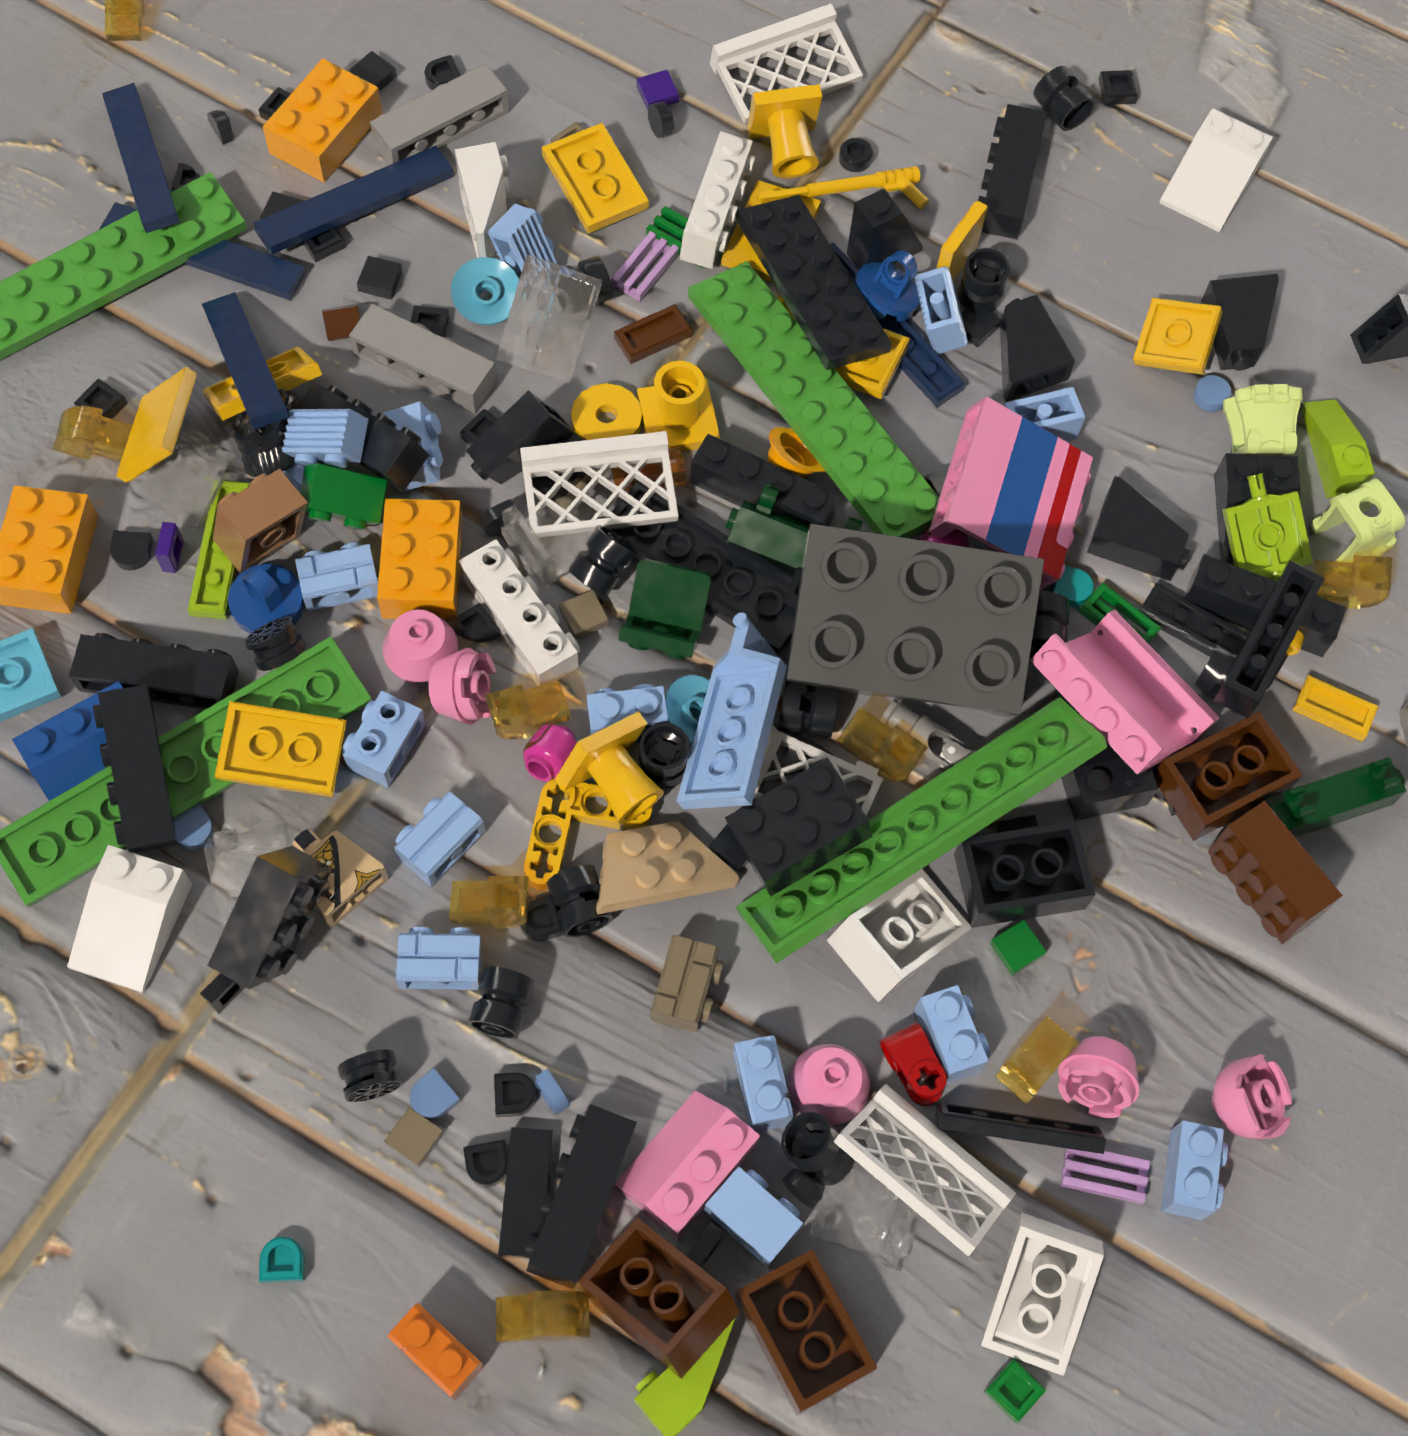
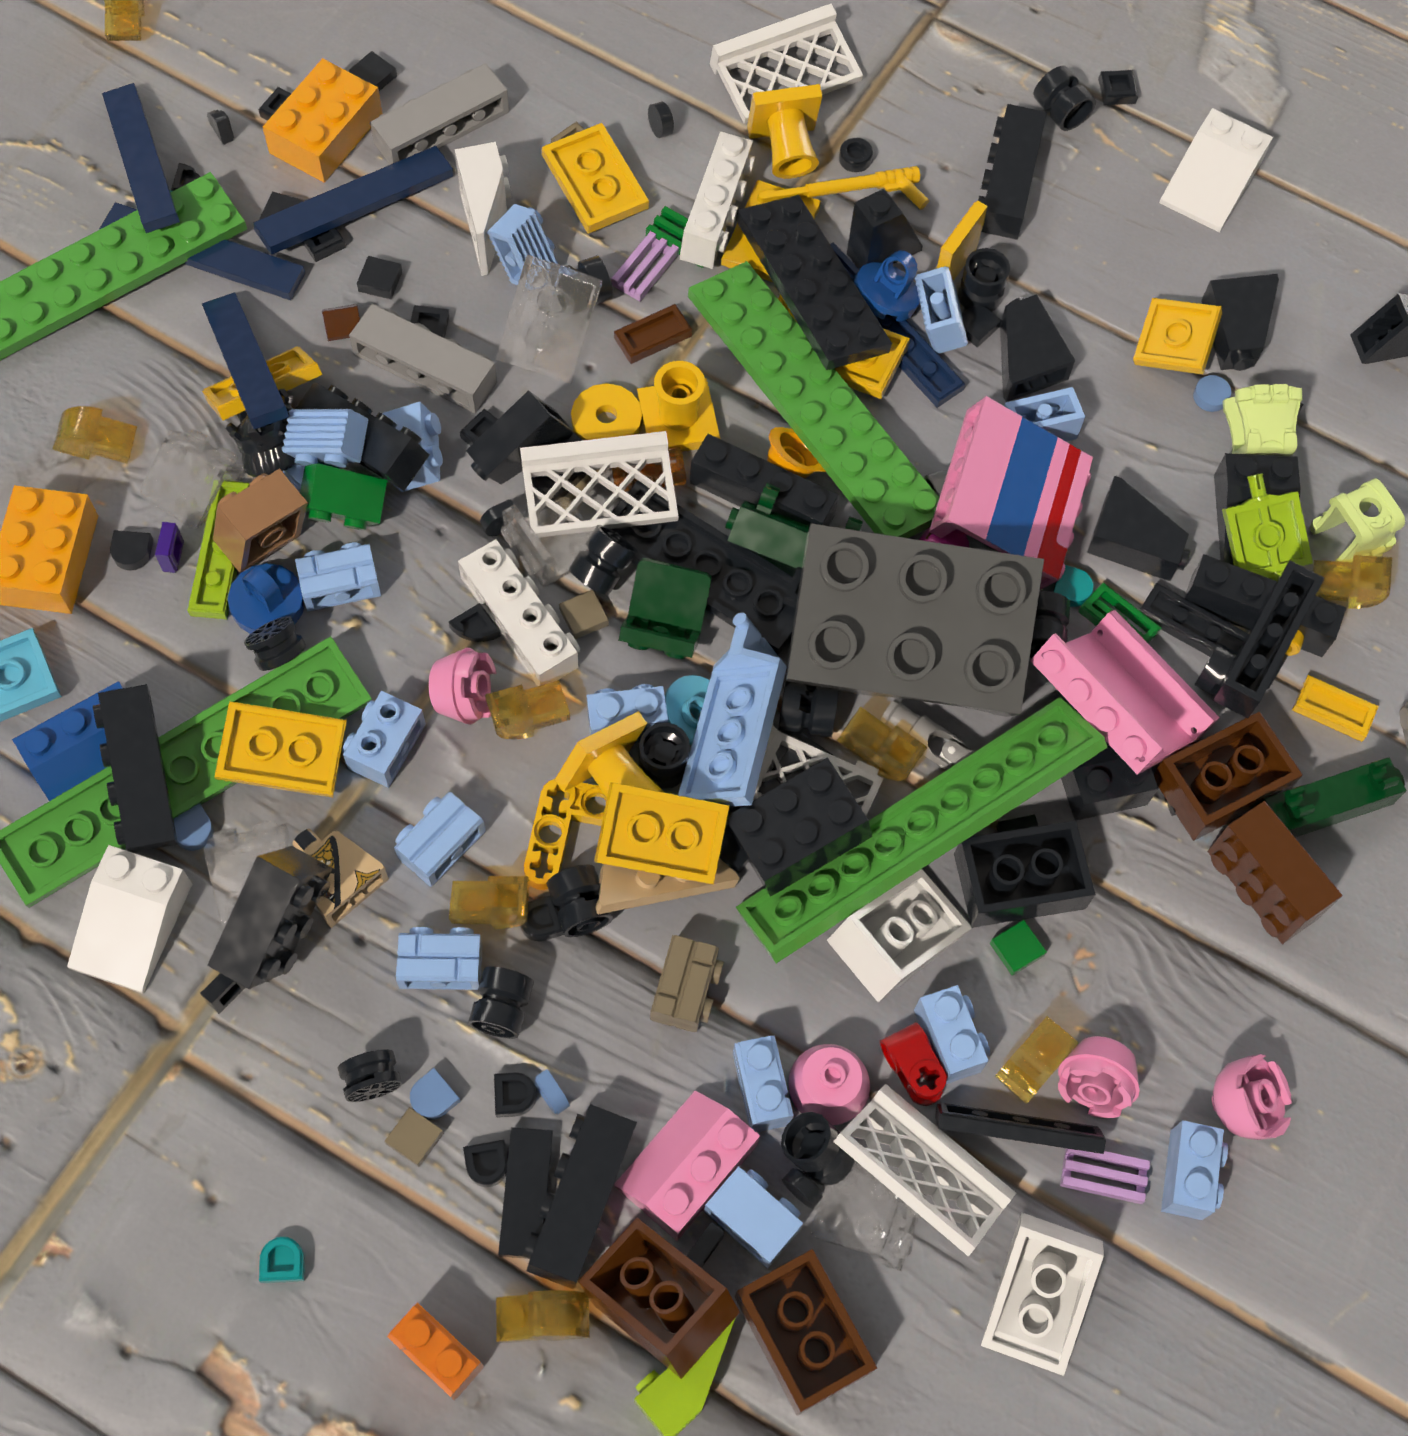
(103, 397): black tile -> none
(156, 425): yellow tile -> none
(171, 672): black brick -> none
(416, 643): bright pink cone -> none
(420, 557): light orange brick -> none
(440, 71): black tile -> none
(480, 276): medium azure dish -> none
(548, 751): dark pink head -> none
(657, 88): dark purple tile -> none
(661, 833): none -> yellow plate
(1015, 1390): green tile -> none
(1337, 447): lime slope -> none

